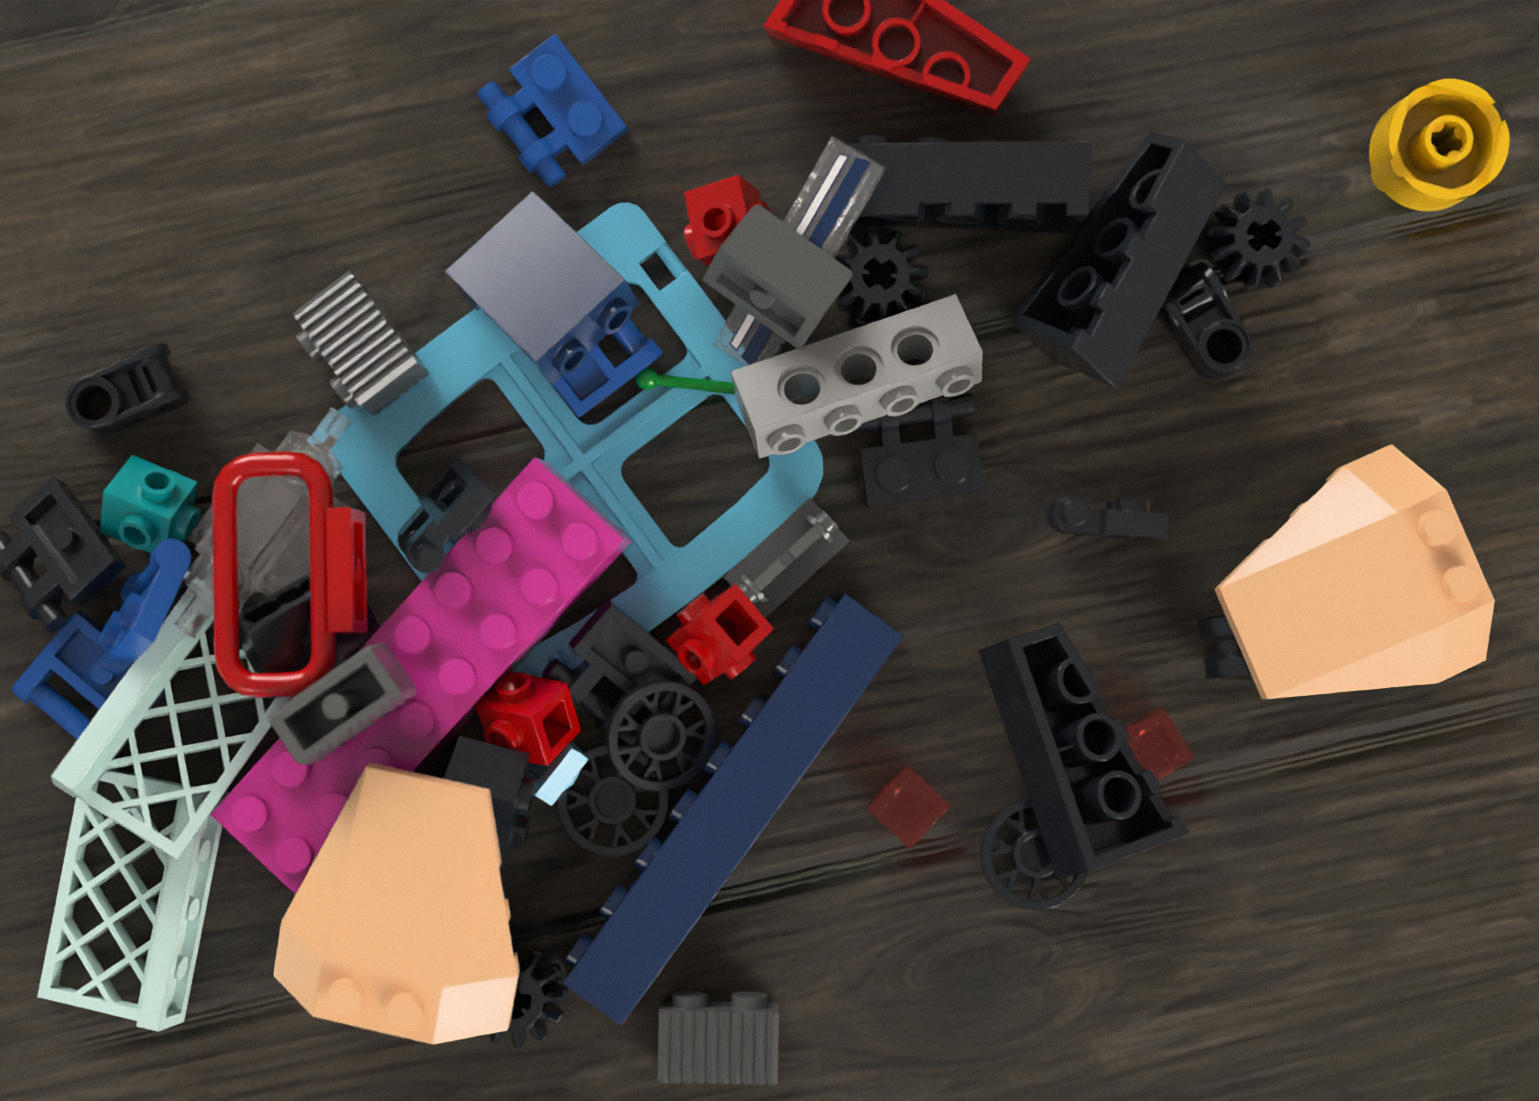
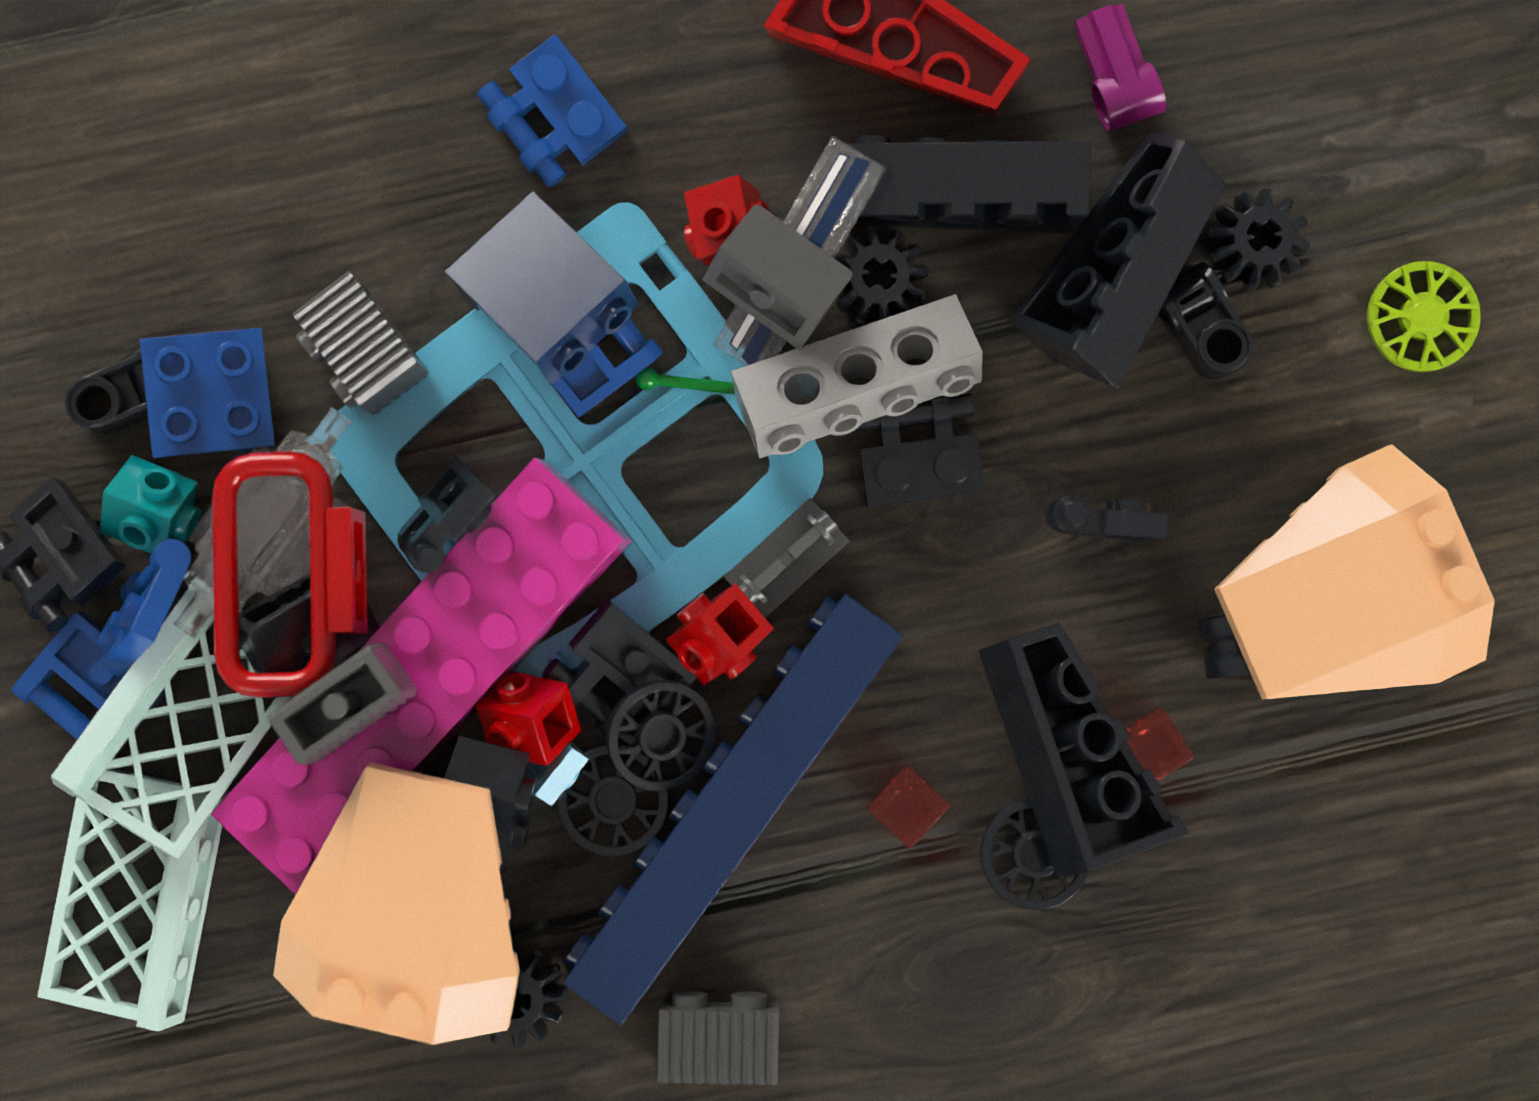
(207, 392): none -> blue hinge
(1123, 84): none -> magenta piece
(1424, 316): none -> lime wheel
(1466, 130): yellow brick -> none

